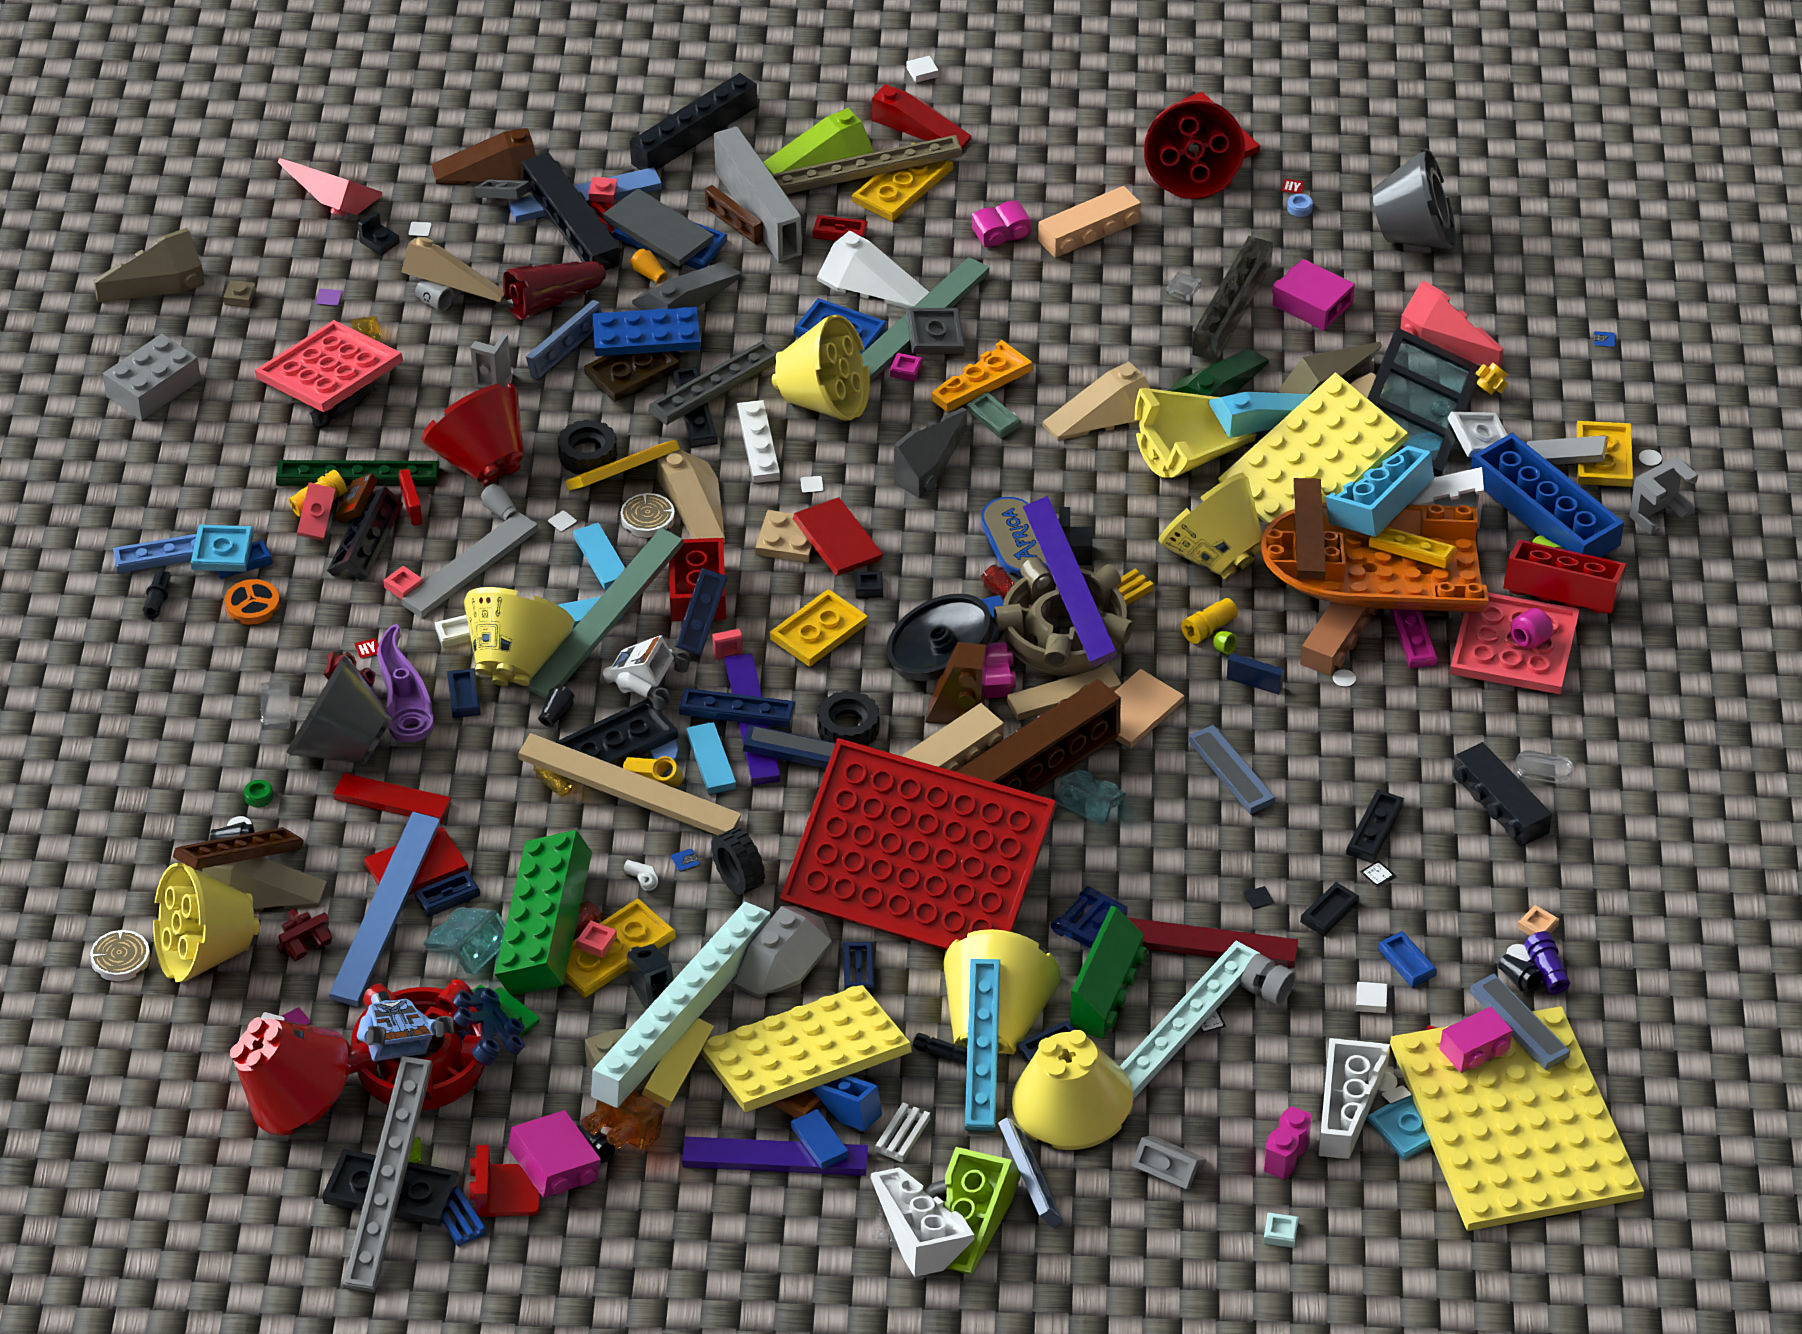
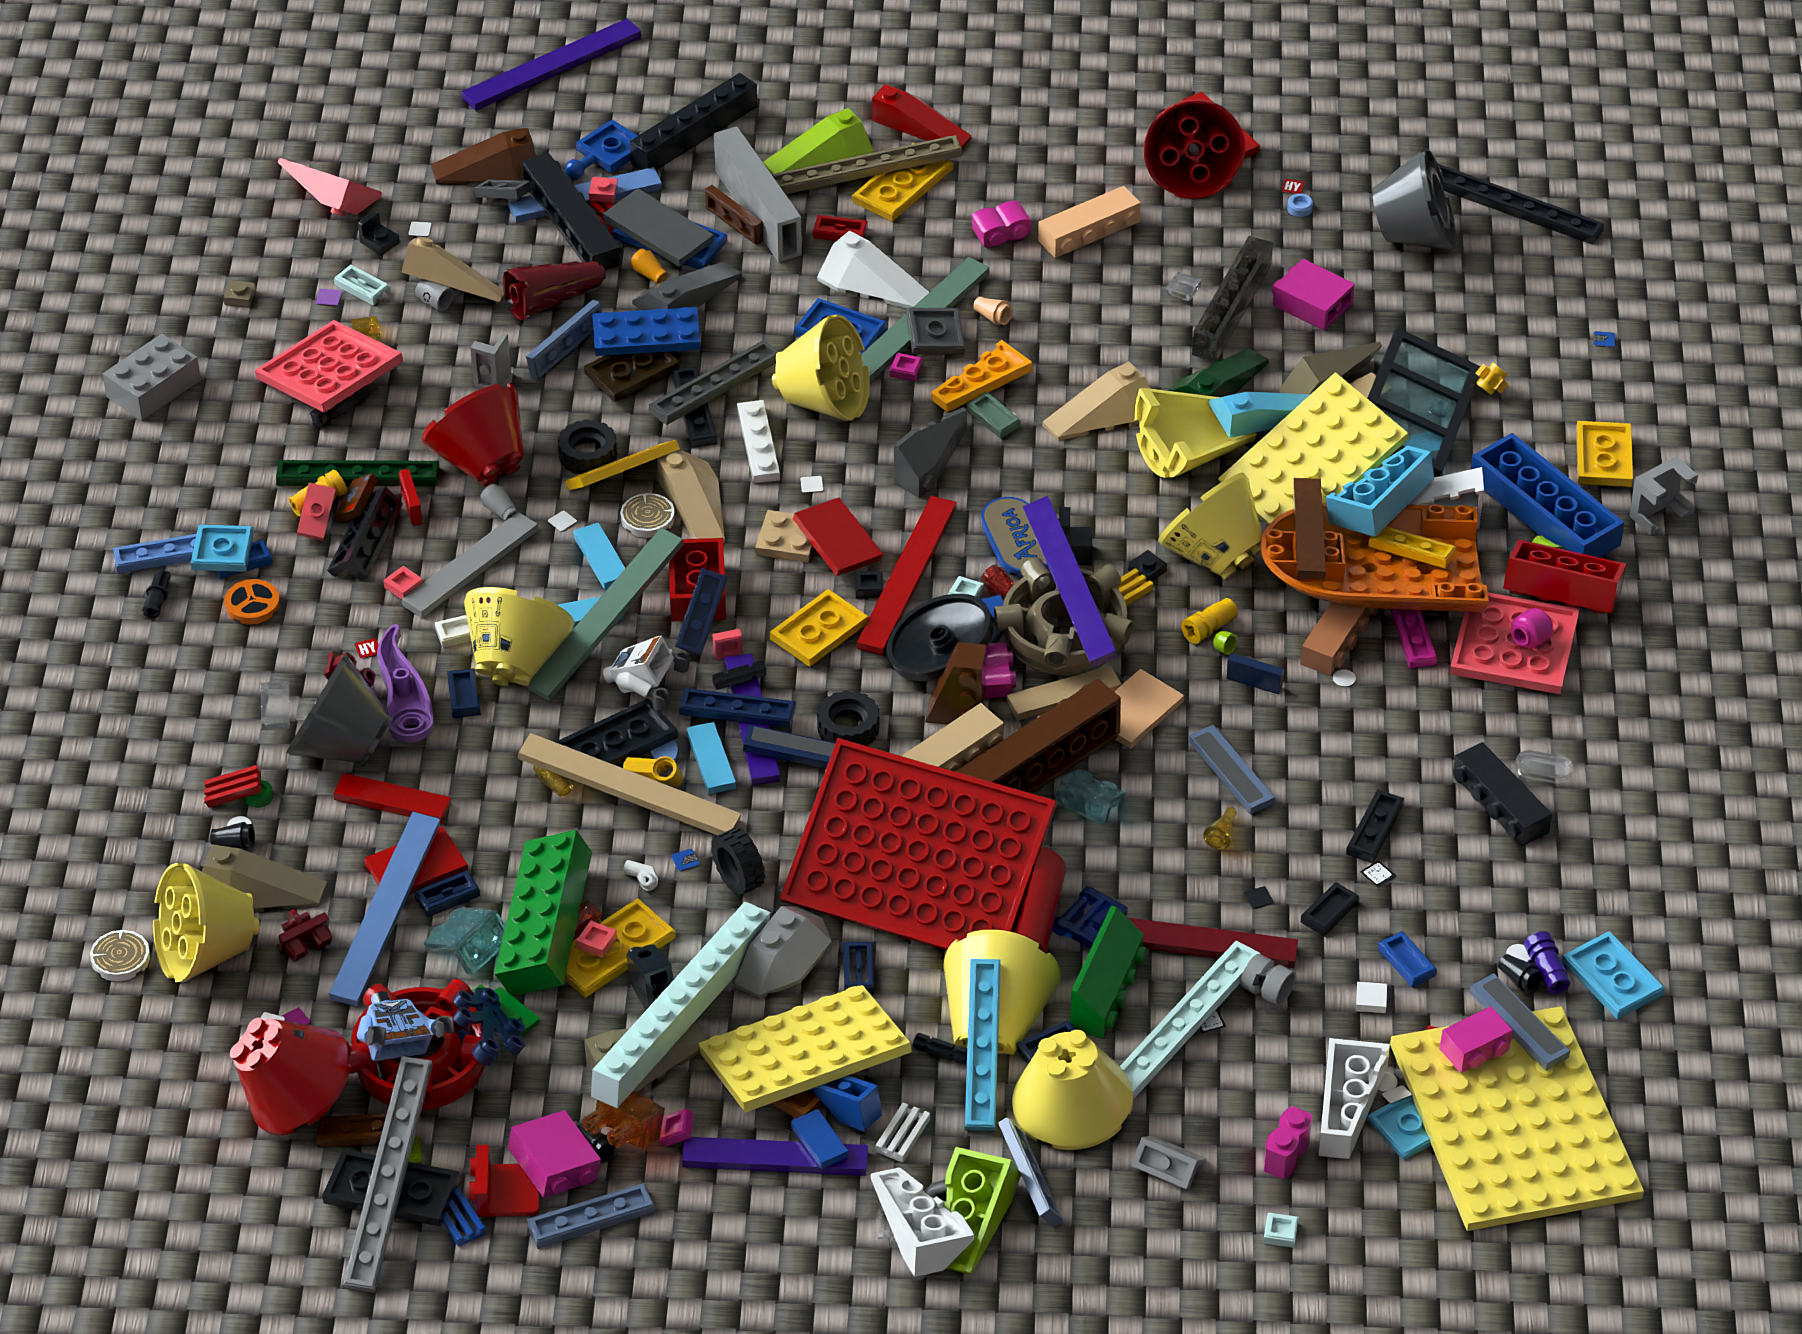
(161, 270): dark tan wedge -> none
(232, 786): none -> red tile
(238, 848): reddish brown tile -> none
(350, 1130): none -> reddish brown tile
(358, 286): none -> light aqua tile
(551, 64): none -> dark purple tile
(557, 703): black cone -> none
(590, 1215): none -> sand blue tile
(596, 149): none -> blue plate
(676, 1127): none -> dark pink tile
(677, 1064): light yellow tile -> none
(739, 675): none -> black axle
(907, 574): none -> red tile
(922, 69): white tile -> none
(967, 586): none -> light aqua tile
(995, 310): none -> light nougat cone
(1042, 899): none -> red brick
(1148, 565): none -> black plate
(1219, 833): none -> clear yellow cone
(1438, 322): coral wedge -> none
(1476, 430): white plate -> none
(1521, 205): none -> black tile
(1538, 920): light nougat tile -> none
(1571, 449): light grey tile -> none
(1613, 975): none -> medium azure tile
(1650, 457): white sticker -> none

